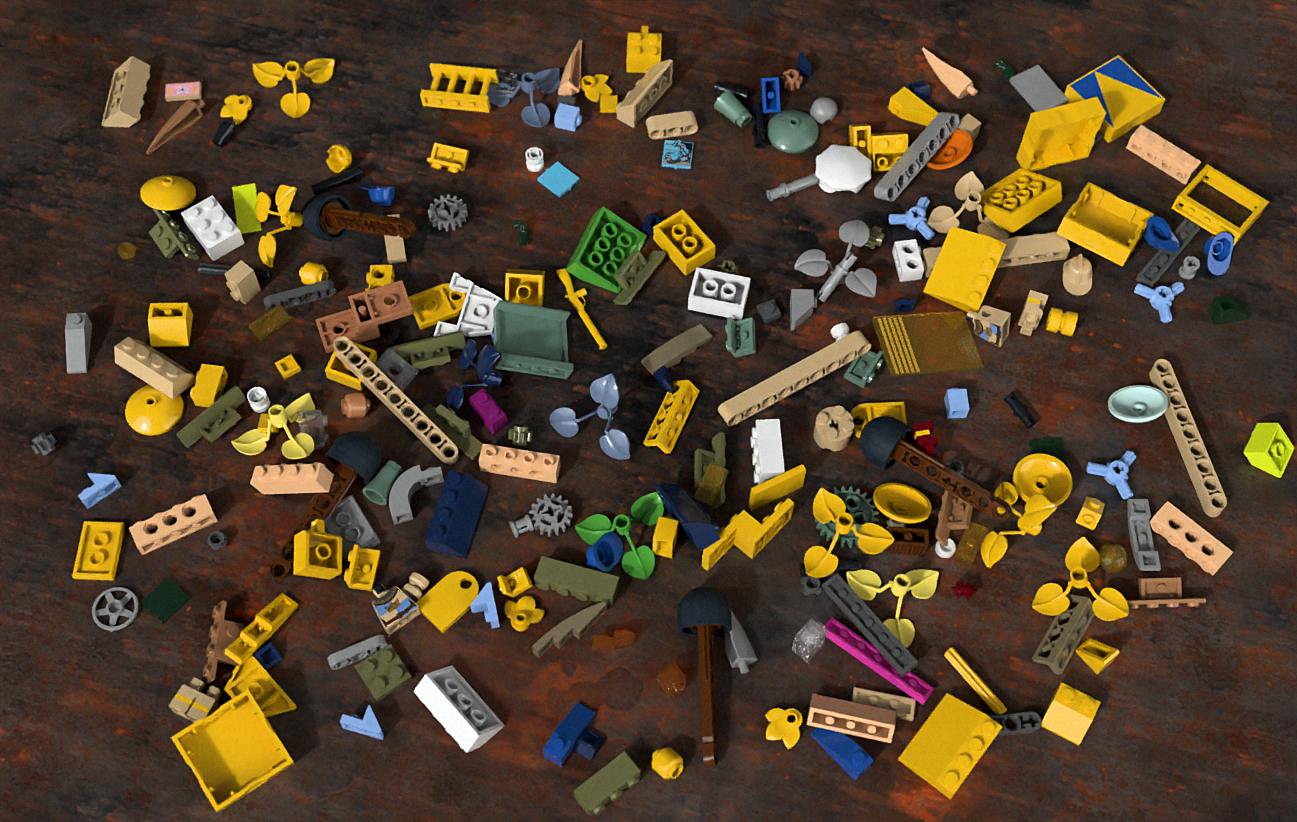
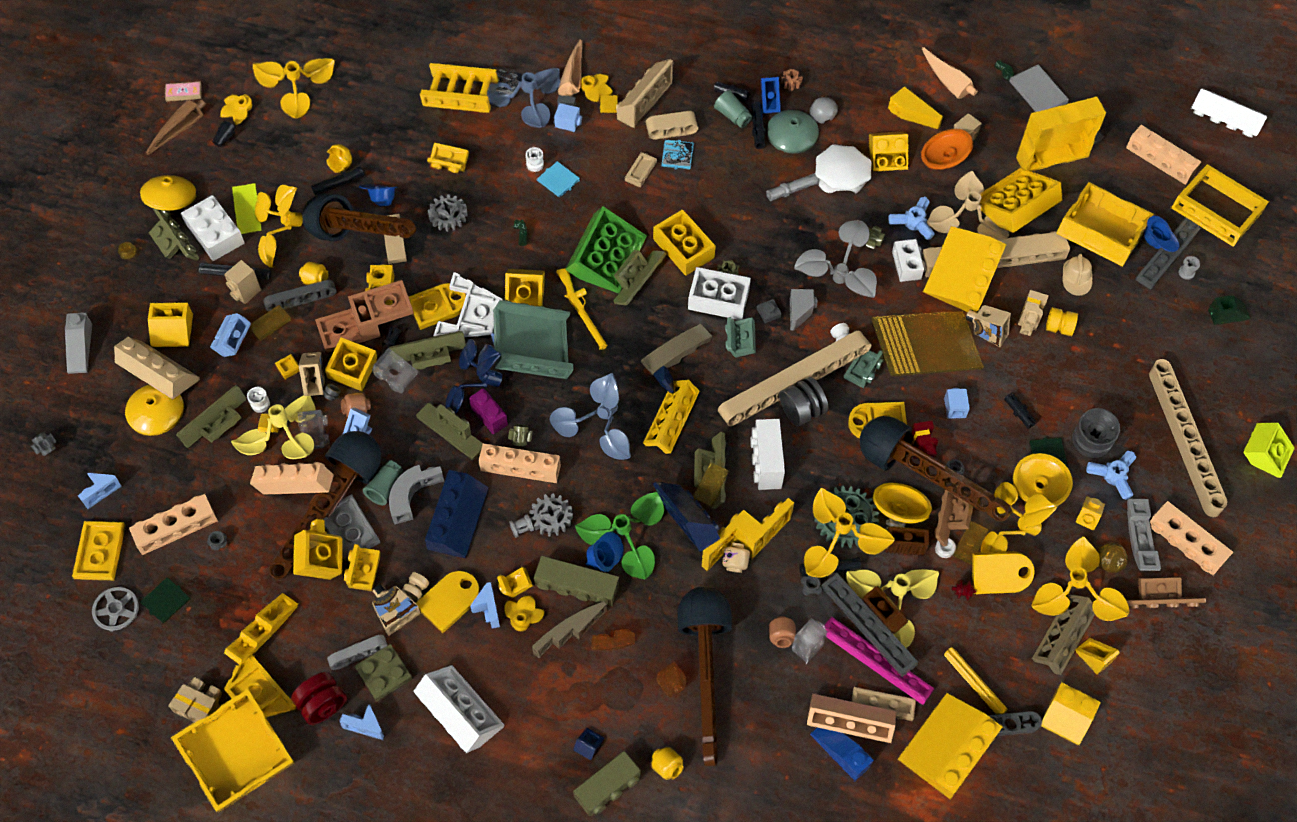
(126, 94): tan slope -> none
(208, 385): yellow brick -> none
(222, 635): medium nougat bracket -> none
(230, 335): none -> light blue brick
(267, 655): dark blue slope -> none
(312, 367): none -> tan torso
(319, 698): none -> dark red wheel
(331, 392): none -> dark grey plate
(357, 421): none -> light blue slope
(399, 408): tan beam -> none
(565, 736): blue slope -> none
(640, 169): none -> tan tile
(643, 50): yellow hinge -> none
(649, 222): dark blue slope -> none
(665, 536): yellow brick -> none
(736, 558): none -> tan head
(738, 647): light grey piece -> none
(777, 487): yellow tile -> none
(781, 728): yellow plate -> none
(782, 631): none -> nougat head
(803, 66): dark blue slope -> none
(803, 401): none -> flat silver wheel
(833, 428): tan brick -> none
(836, 276): light grey pin -> none
(861, 138): yellow slope -> none
(885, 609): none -> reddish brown brick
(904, 305): dark blue slope -> none
(916, 156): light grey beam -> none
(920, 89): dark blue slope -> none
(999, 572): none -> yellow tile
(1096, 432): none -> flat silver wheel
(1122, 93): yellow tile -> none
(1138, 403): light aqua dish -> none
(1161, 298): light blue bush -> none
(1218, 252): blue piece -> none
(1229, 112): none -> white slope

